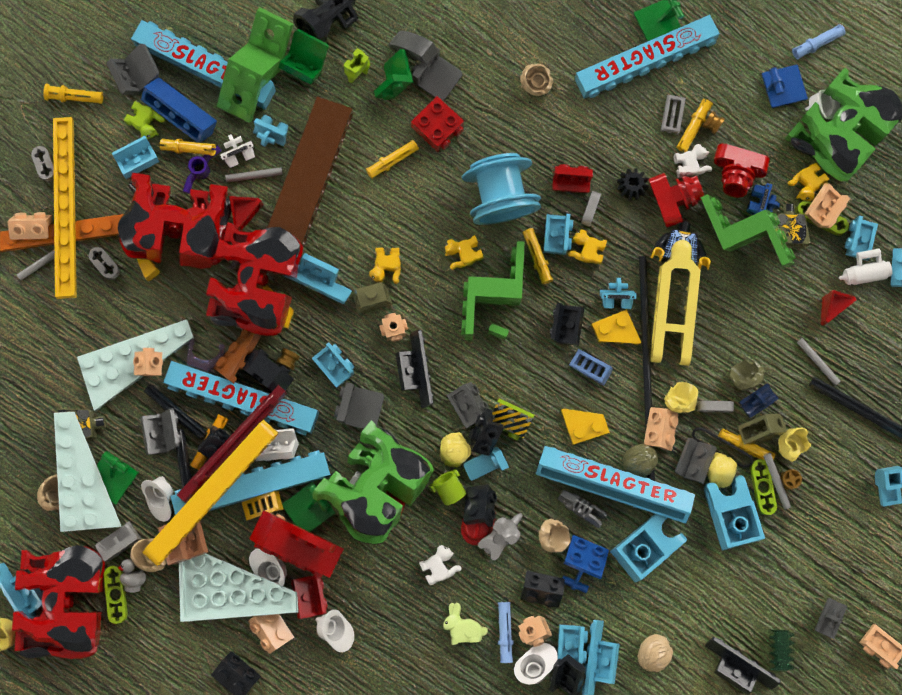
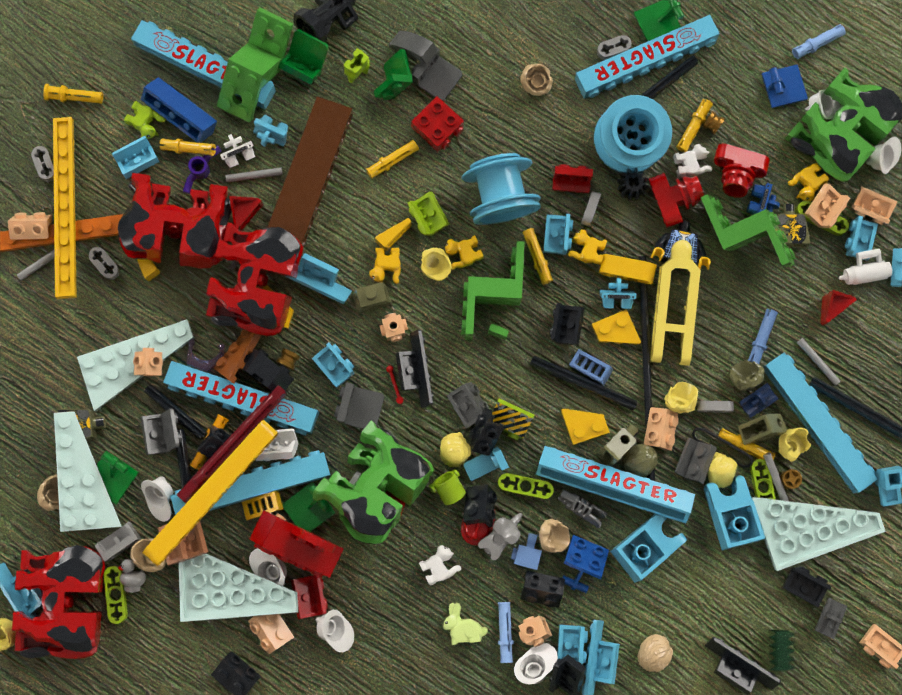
(133, 71): dark grey bracket -> none
(392, 235): none -> yellow slope
(399, 399): none -> red hinge
(428, 214): none -> lime bracket
(435, 264): none -> light yellow hair
(527, 555): none -> medium blue brick
(541, 483): none -> lime beam
(583, 383): none -> black axle
(613, 43): none -> light grey beam
(618, 445): none -> olive torso
(628, 269): none -> yellow beam
(640, 111): none -> medium azure wheel
(670, 129): light grey tile -> none
(671, 77): none -> black axle
(759, 344): none -> medium blue pin
(805, 530): none -> light aqua wing
(806, 586): none -> black bracket
(819, 423): none -> medium azure brick
(874, 205): none -> light nougat bracket
(885, 155): none -> white piece

